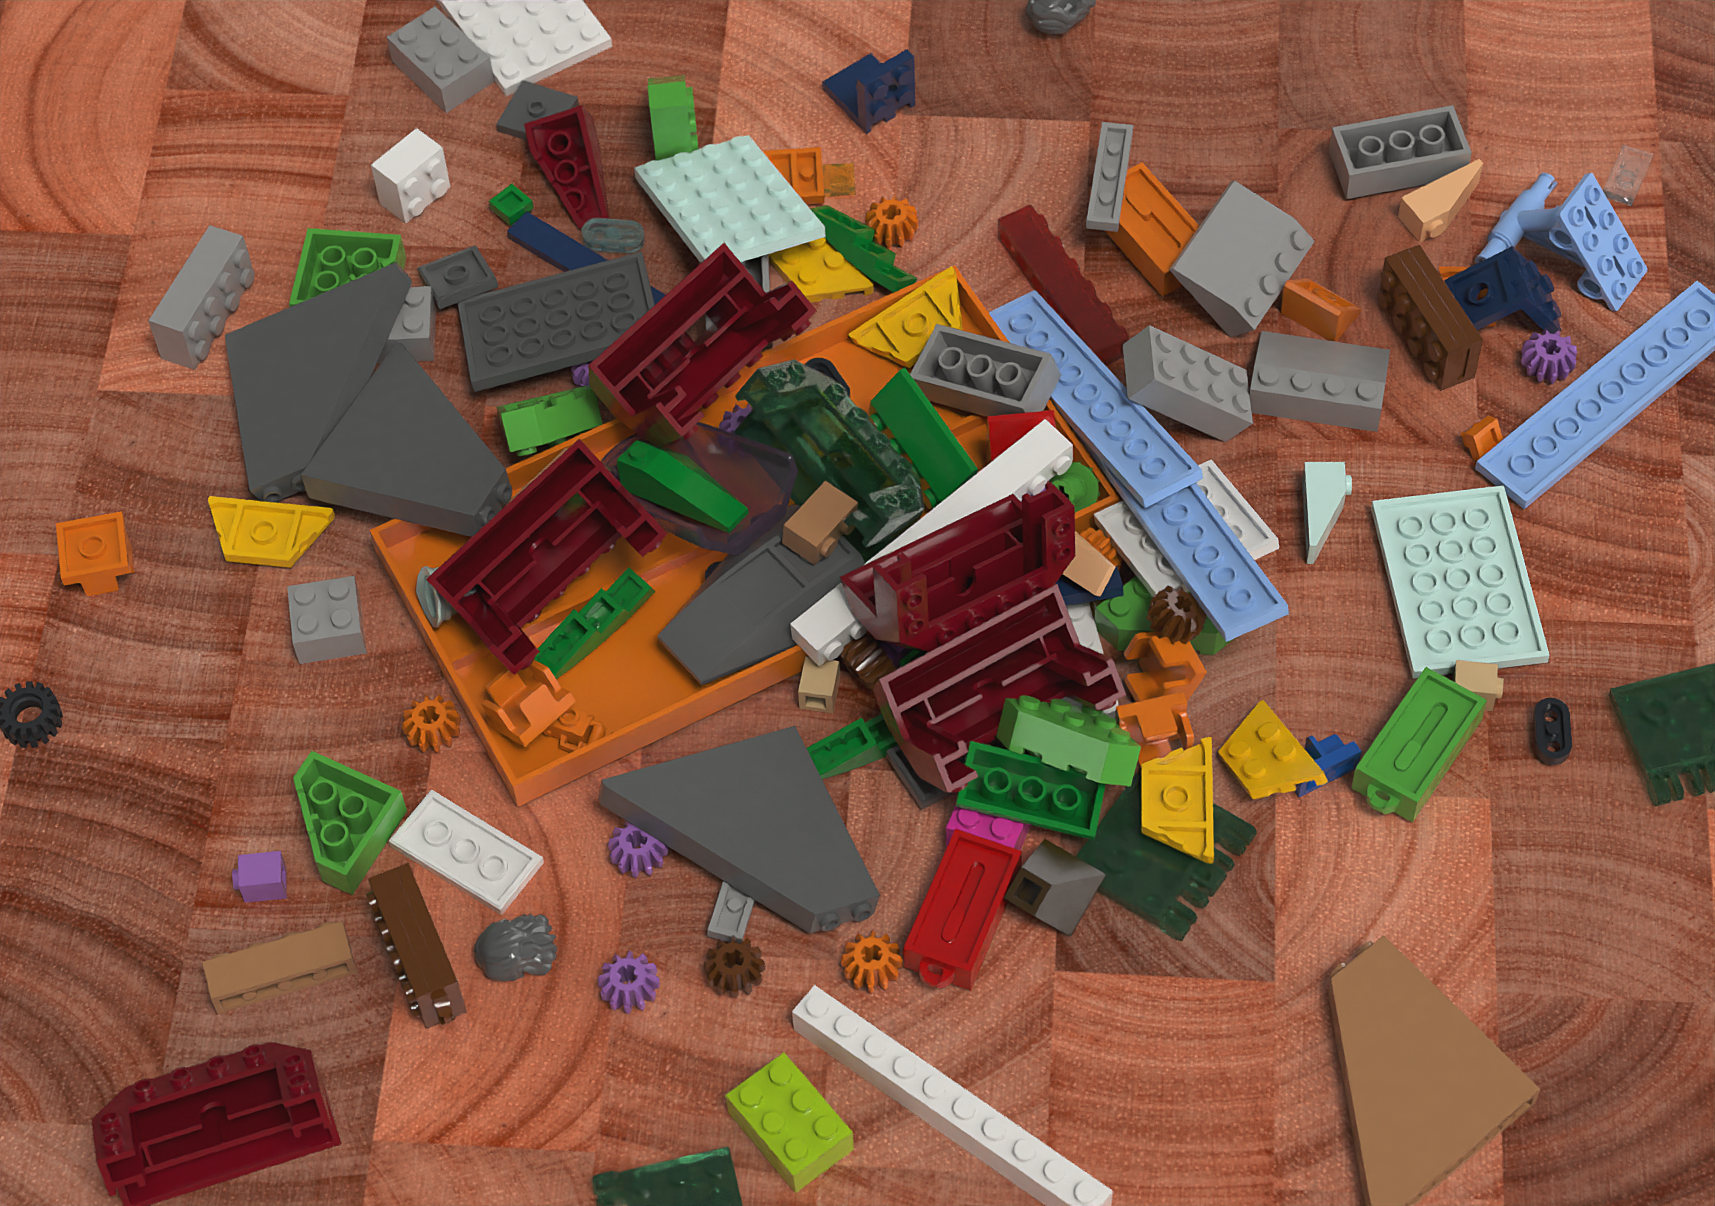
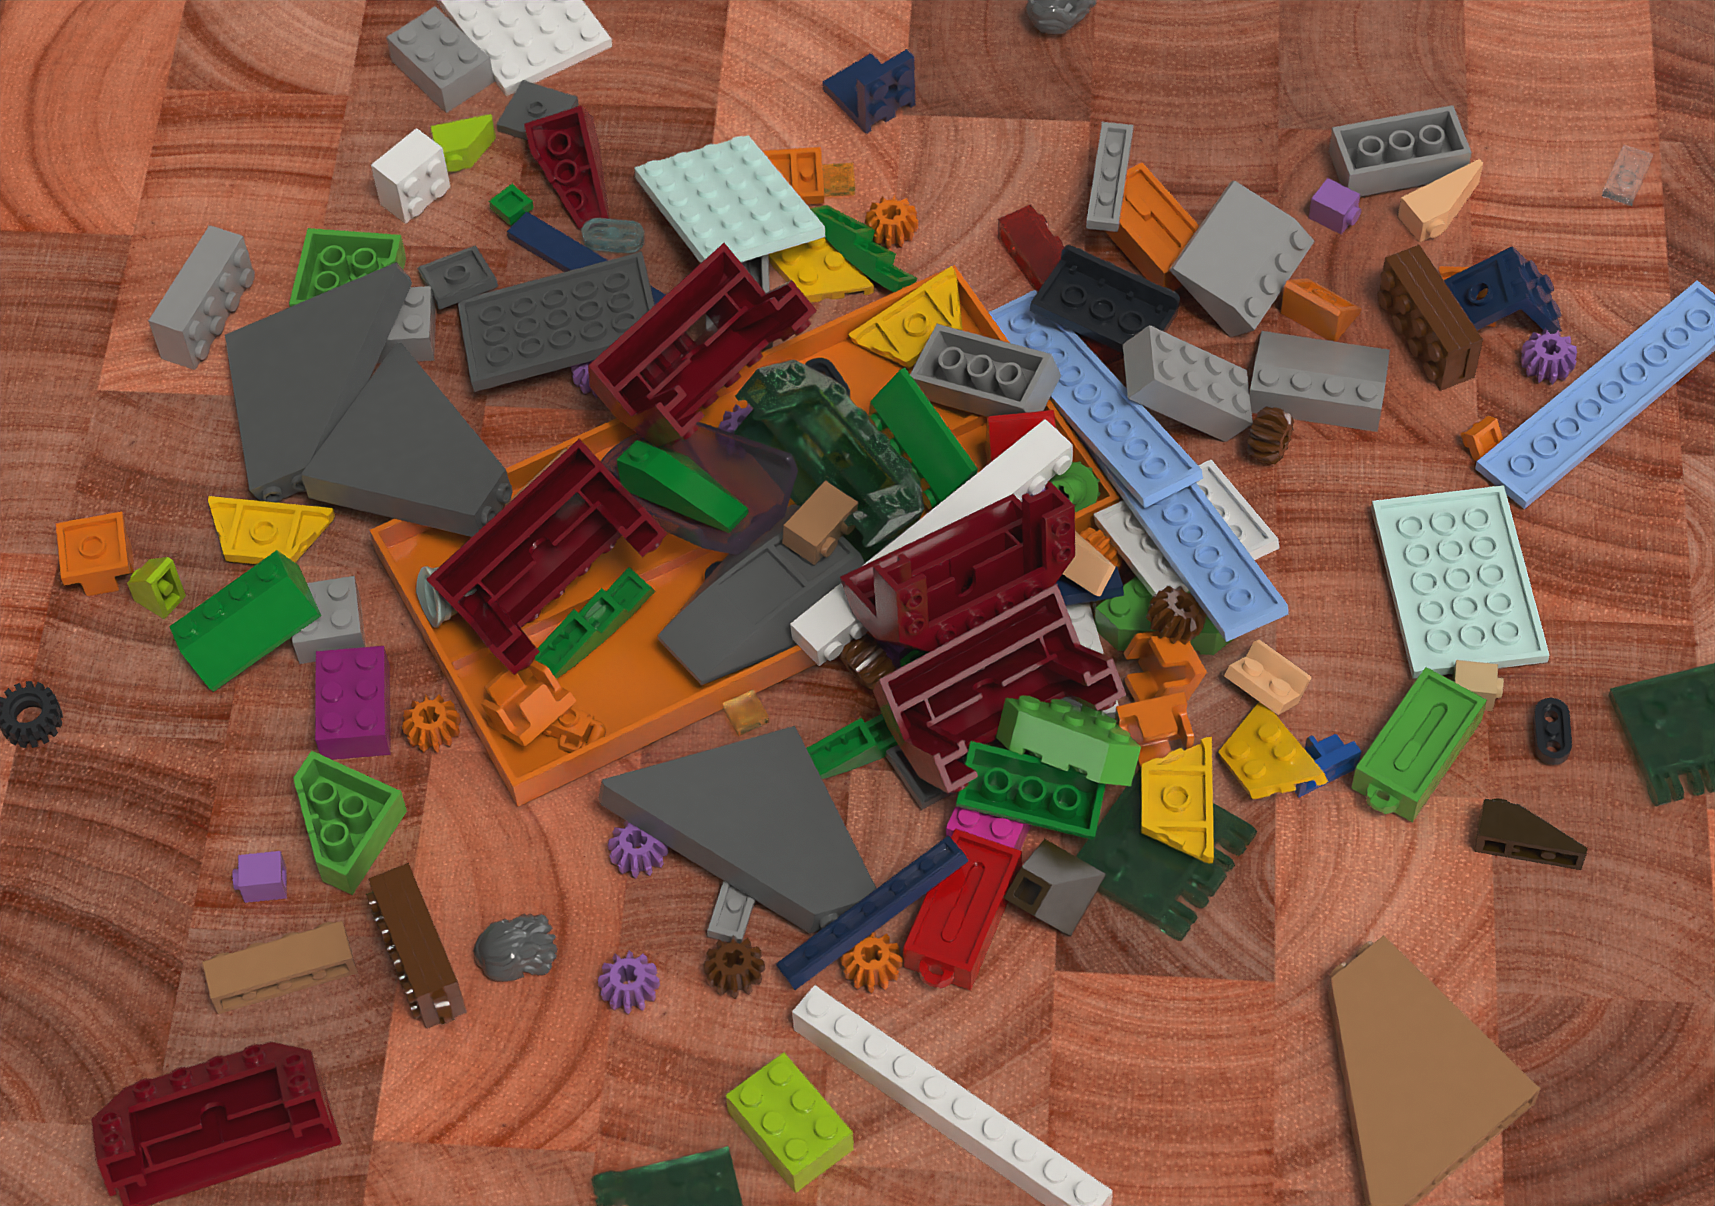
(157, 586): none -> lime slope
(246, 620): none -> green slope
(352, 703): none -> magenta brick
(464, 140): none -> lime slope
(466, 852): white tile -> none
(548, 419): bright green brick -> none
(672, 116): bright green brick -> none
(745, 712): none -> clear yellow plate
(819, 685): tan brick -> none
(872, 912): none -> dark blue tile
(1103, 299): none -> black bracket
(1269, 678): none -> light nougat bracket
(1270, 435): none -> reddish brown gear
(1323, 501): light aqua slope -> none
(1335, 206): none -> medium lavender brick
(1519, 834): none -> dark brown slope
(1578, 230): light blue plate -> none

